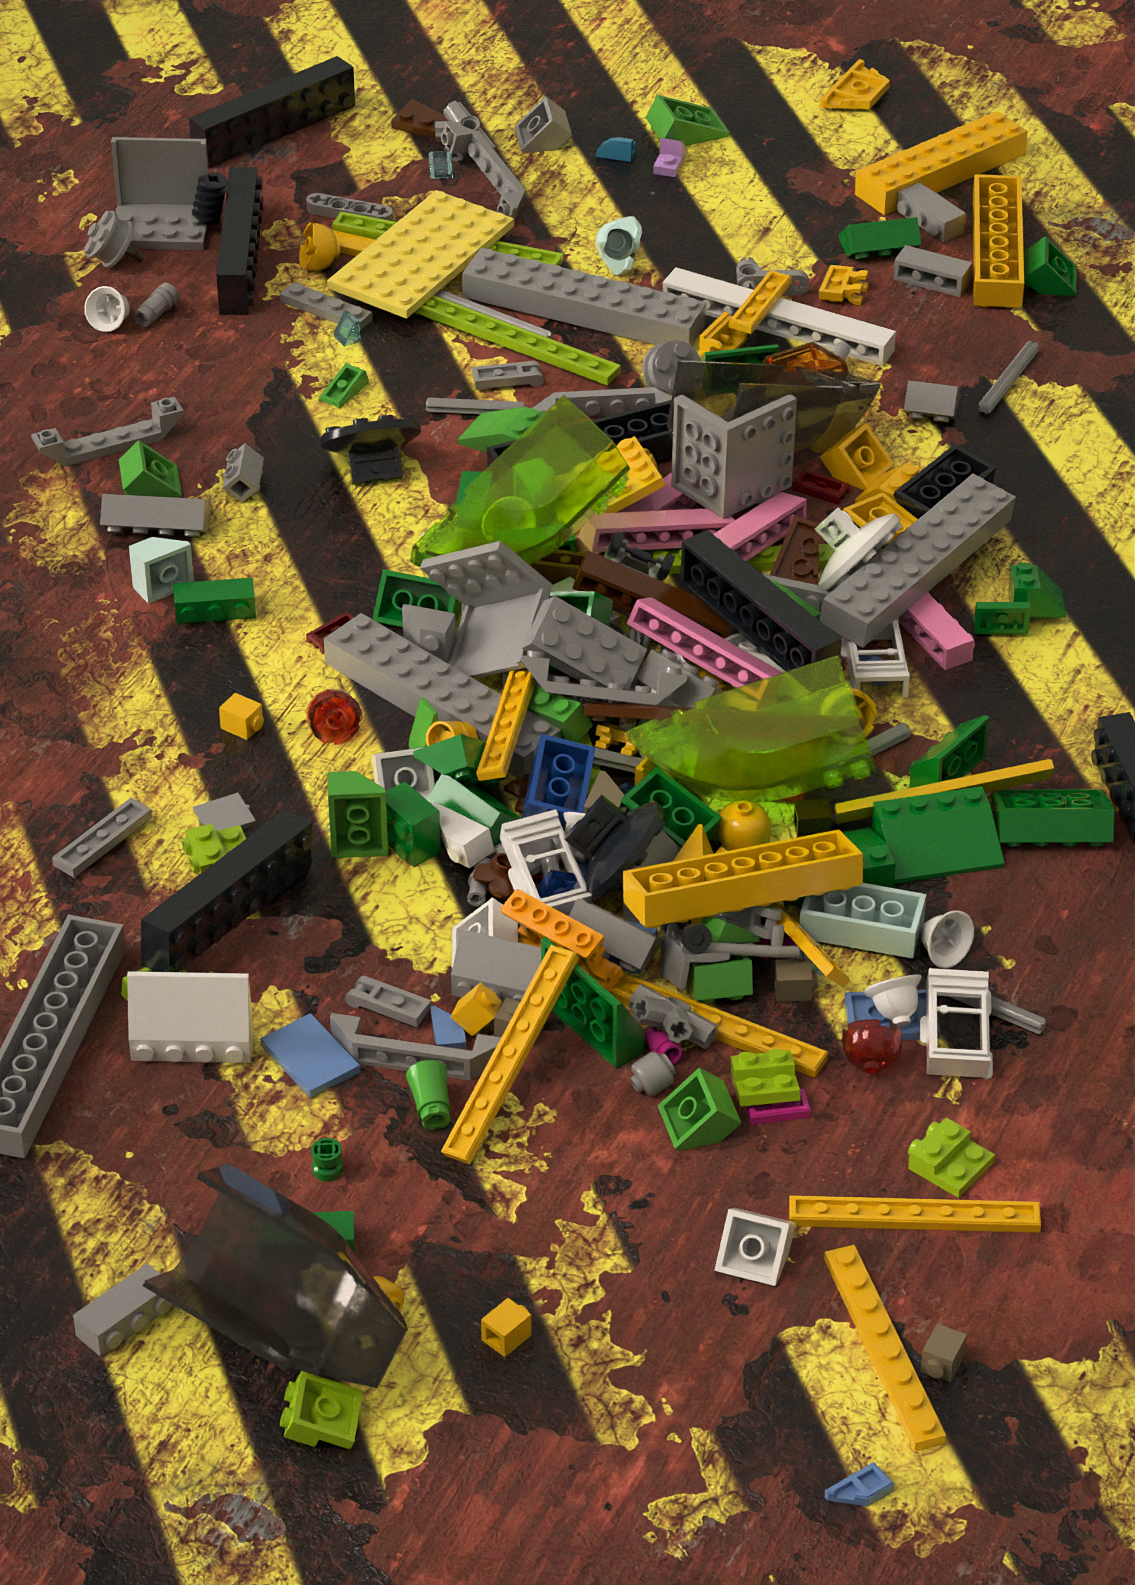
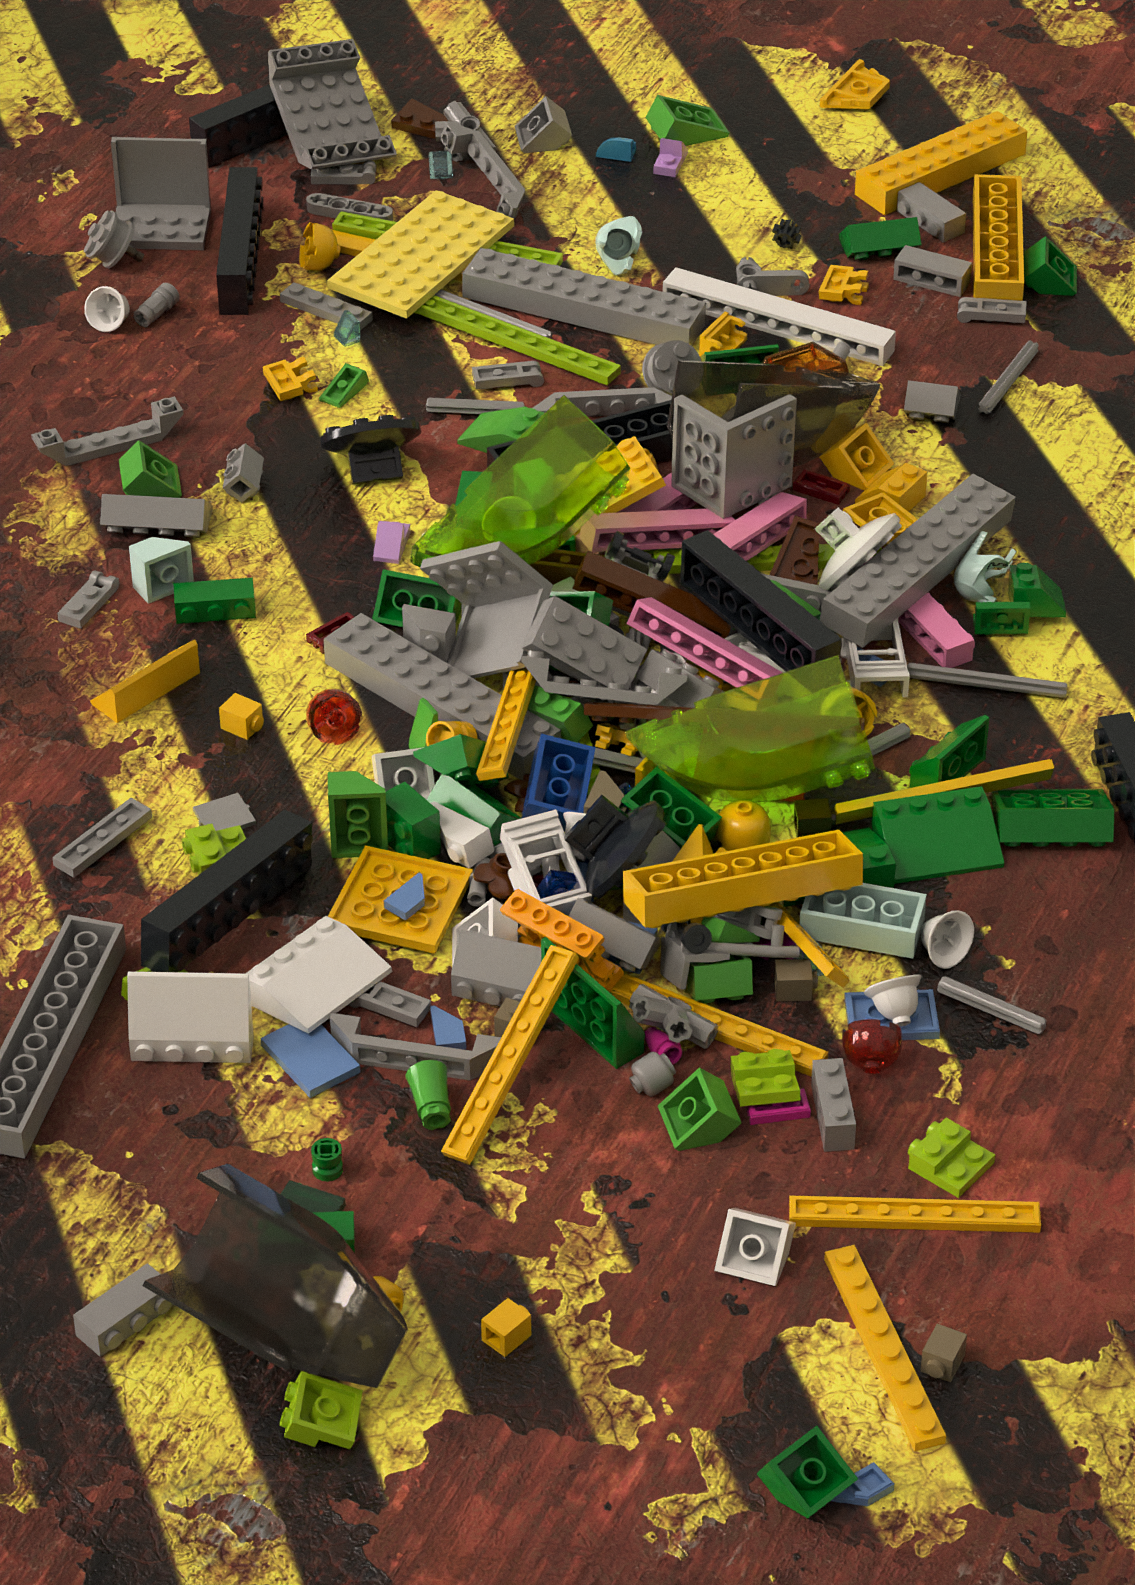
(88, 599): none -> light grey plate
(149, 683): none -> yellow slope
(210, 198): black piece -> none
(288, 379): none -> yellow plate
(312, 1198): none -> clear green tile
(315, 975): none -> white slope
(326, 105): none -> light grey slope
(345, 174): none -> light grey plate
(378, 876): none -> yellow plate
(390, 541): none -> lavender slope
(407, 898): none -> medium blue tile
(476, 1009): yellow brick -> none
(760, 302): yellow tile -> none
(786, 233): none -> black gear
(807, 1474): none -> green slope
(833, 1104): none -> light grey brick
(940, 479): black slope -> none
(957, 1061): white piece -> none
(975, 569): none -> light aqua piece
(987, 680): none -> light grey axle
(991, 310): none -> light grey plate

